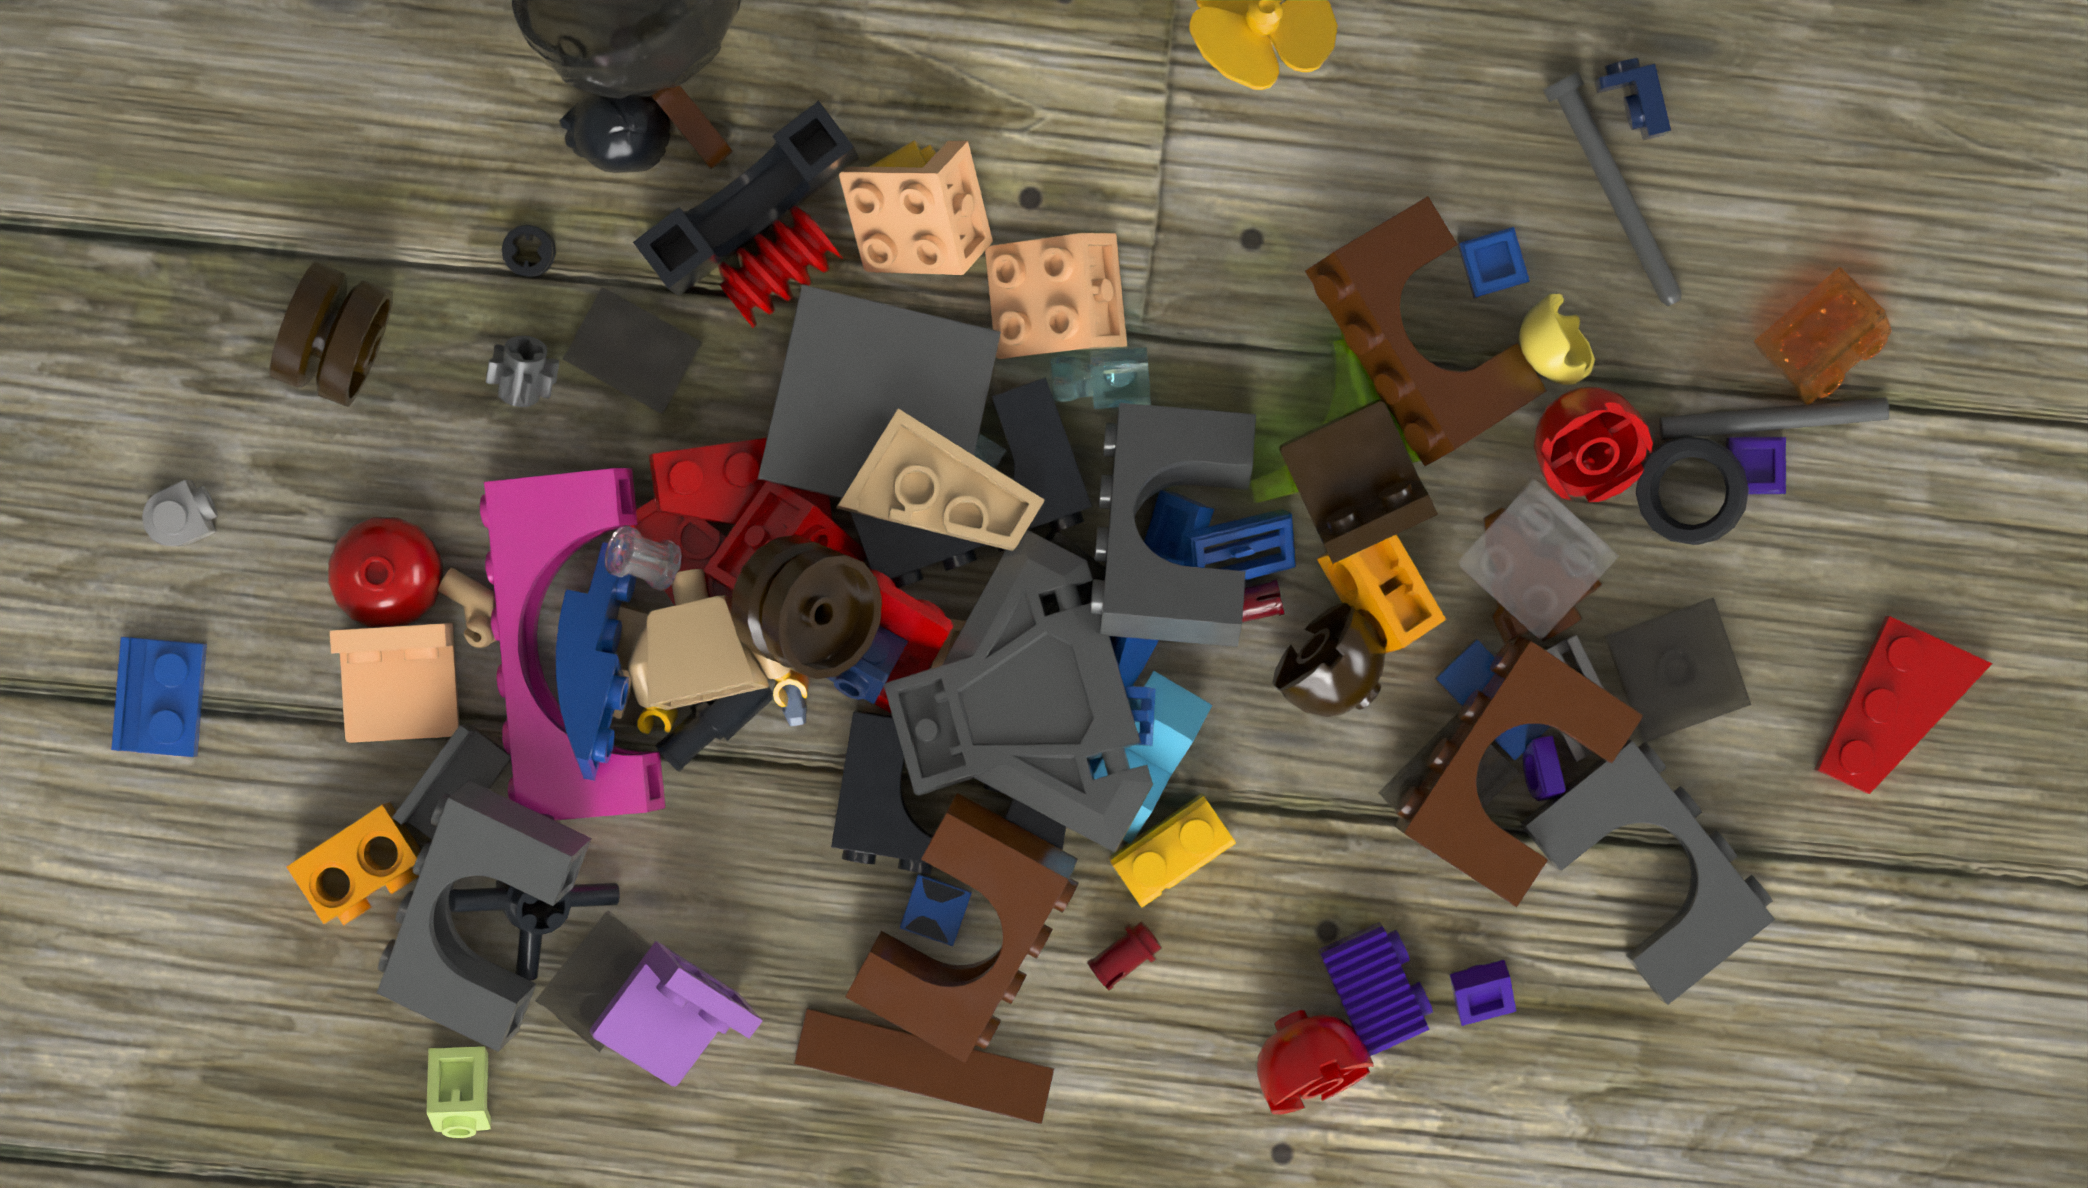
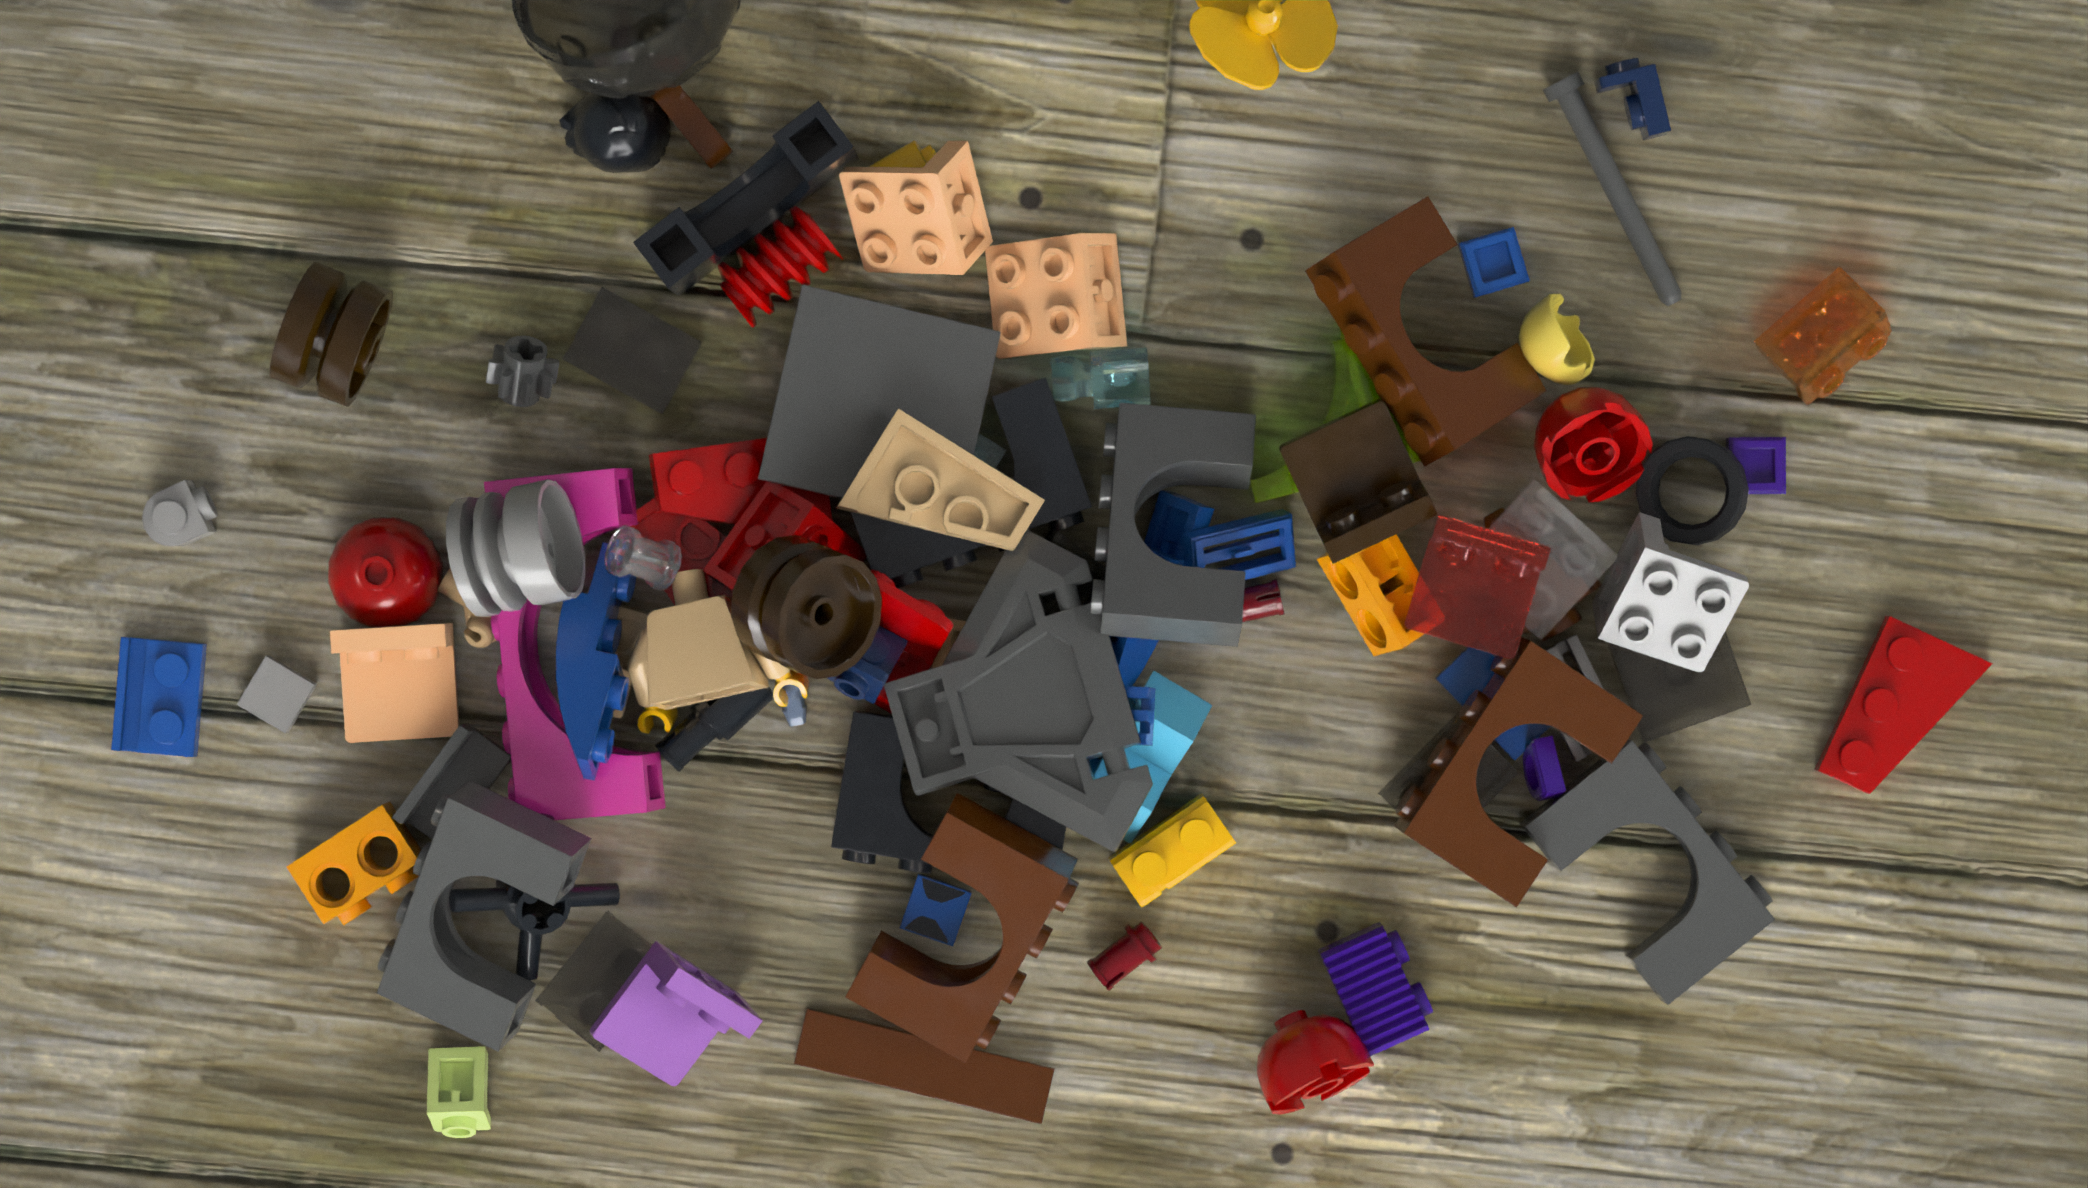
(276, 694): none -> light grey tile
(511, 250): black bush -> none
(515, 548): none -> light grey wheel
(1335, 666): dark brown cylinder -> none
(1475, 586): none -> clear red bracket
(1482, 992): dark purple plate -> none
(1665, 600): none -> bracket
(1774, 418): dark grey bar -> none

